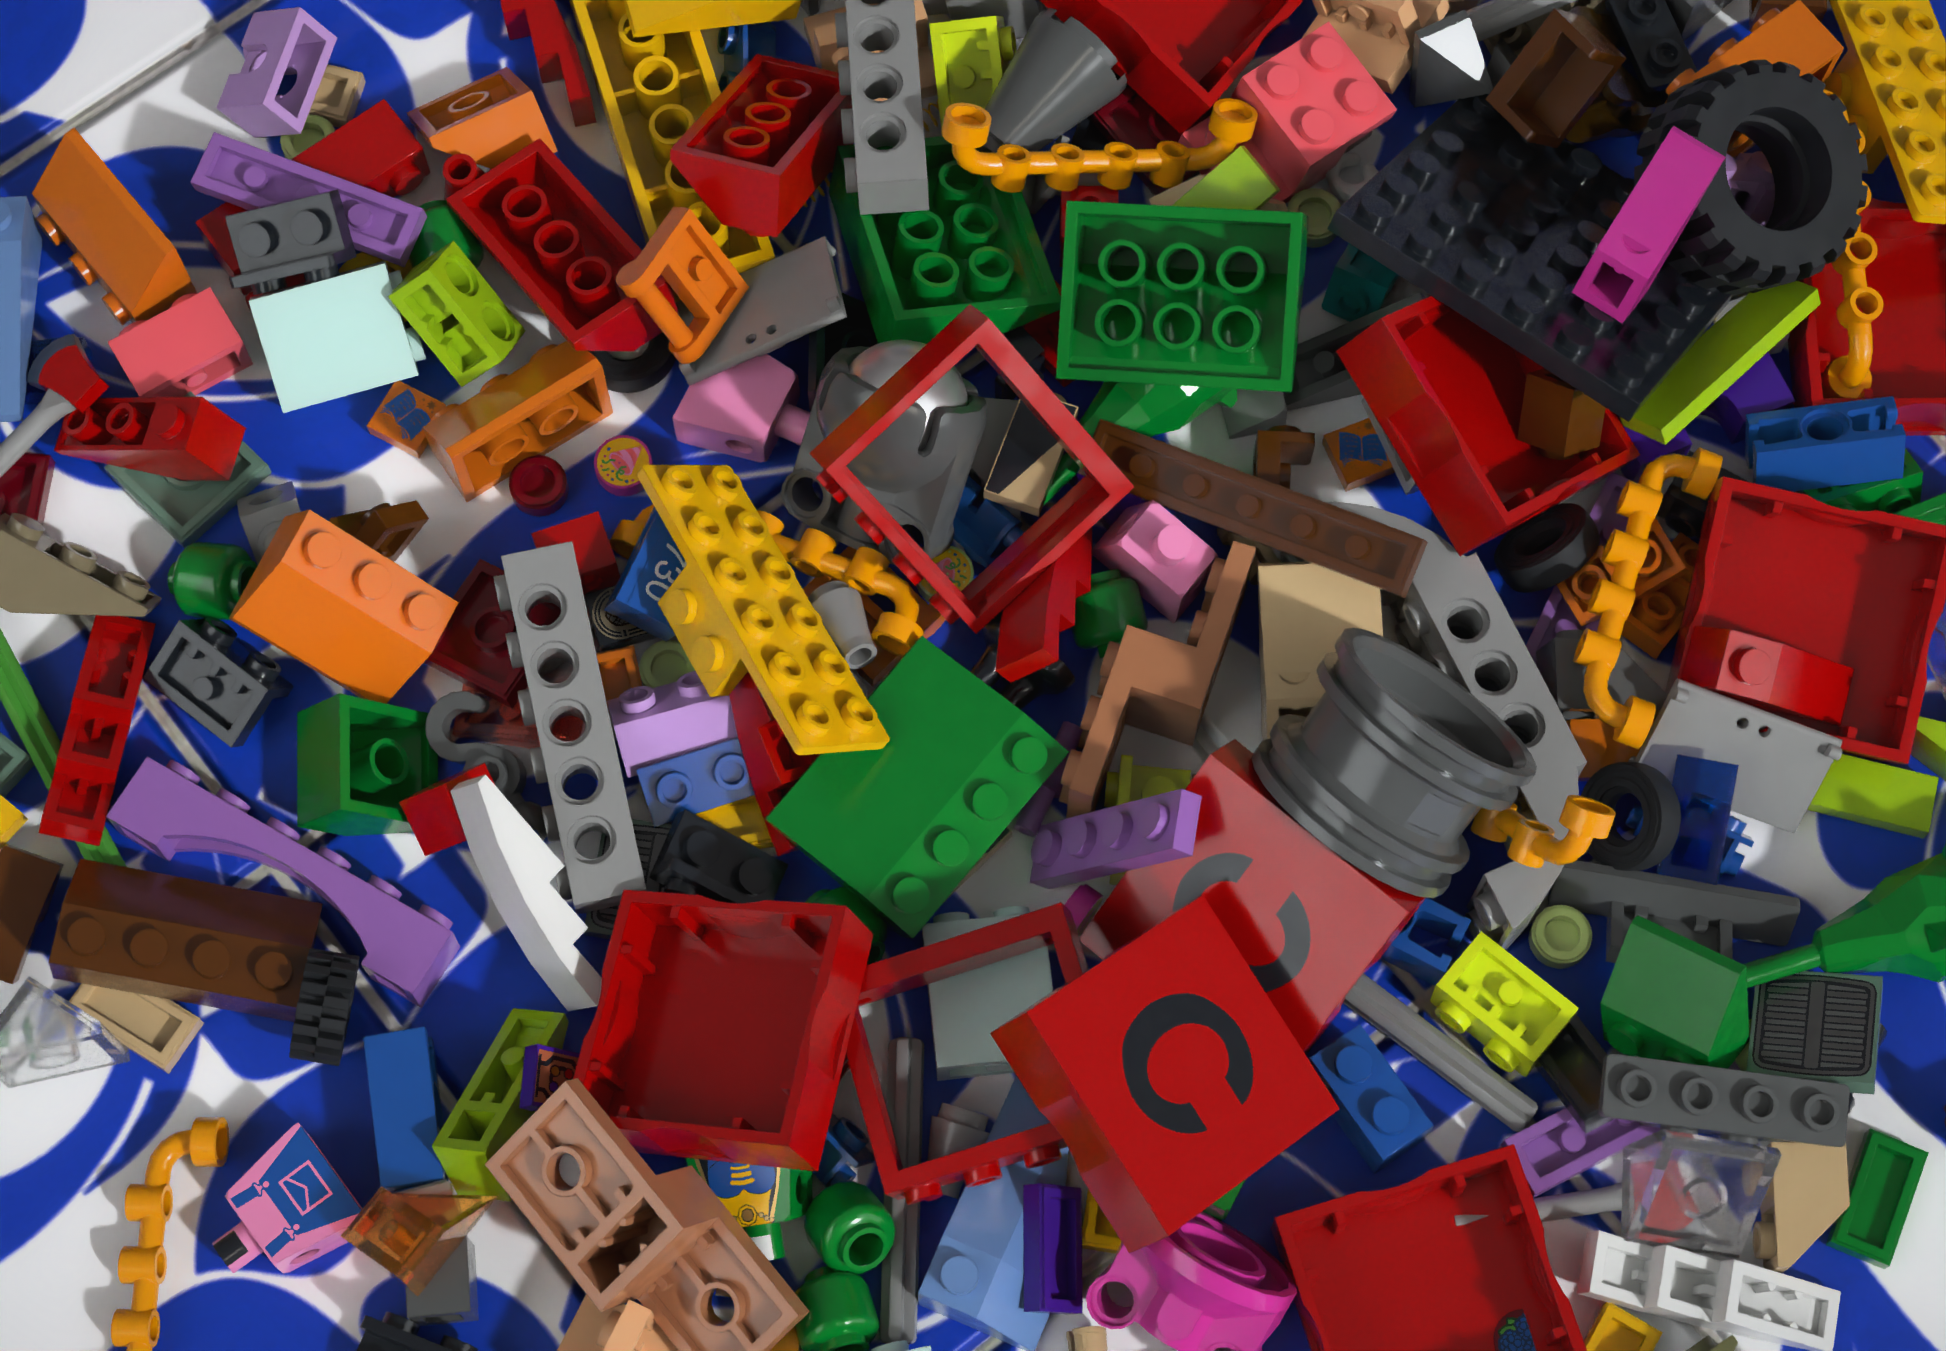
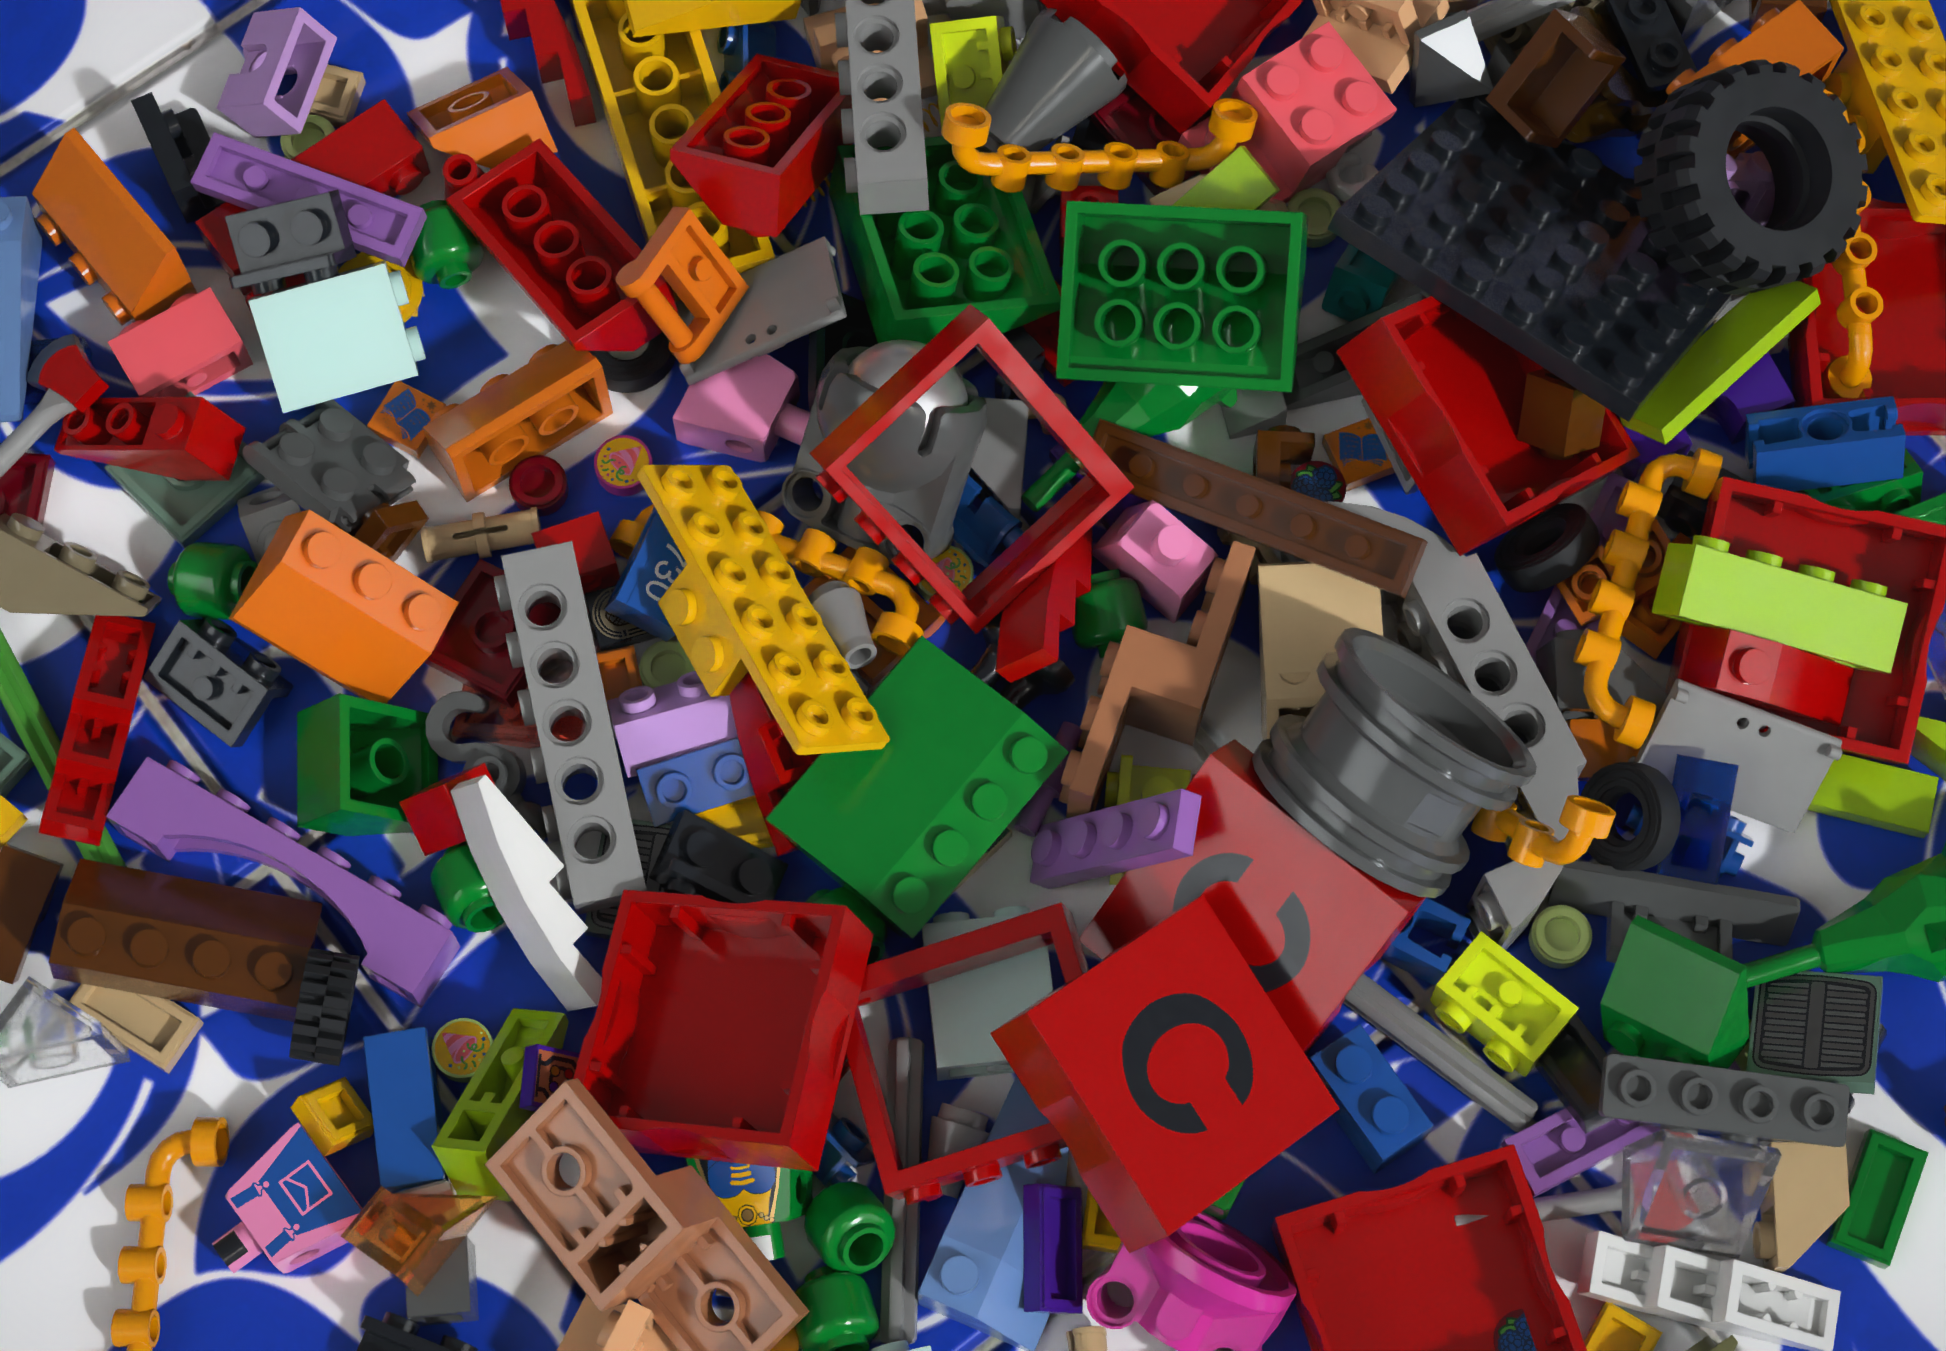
(178, 146): none -> black bracket
(332, 465): none -> dark grey plate
(334, 1116): none -> yellow tile
(457, 314): lime brick -> none
(460, 1048): none -> tile
(463, 891): none -> green head
(479, 535): none -> tan pin
(1025, 463): tile -> none
(1084, 905): dark pink tile -> none
(1319, 481): none -> tile
(1648, 225): dark pink slope -> none
(1799, 609): none -> lime brick

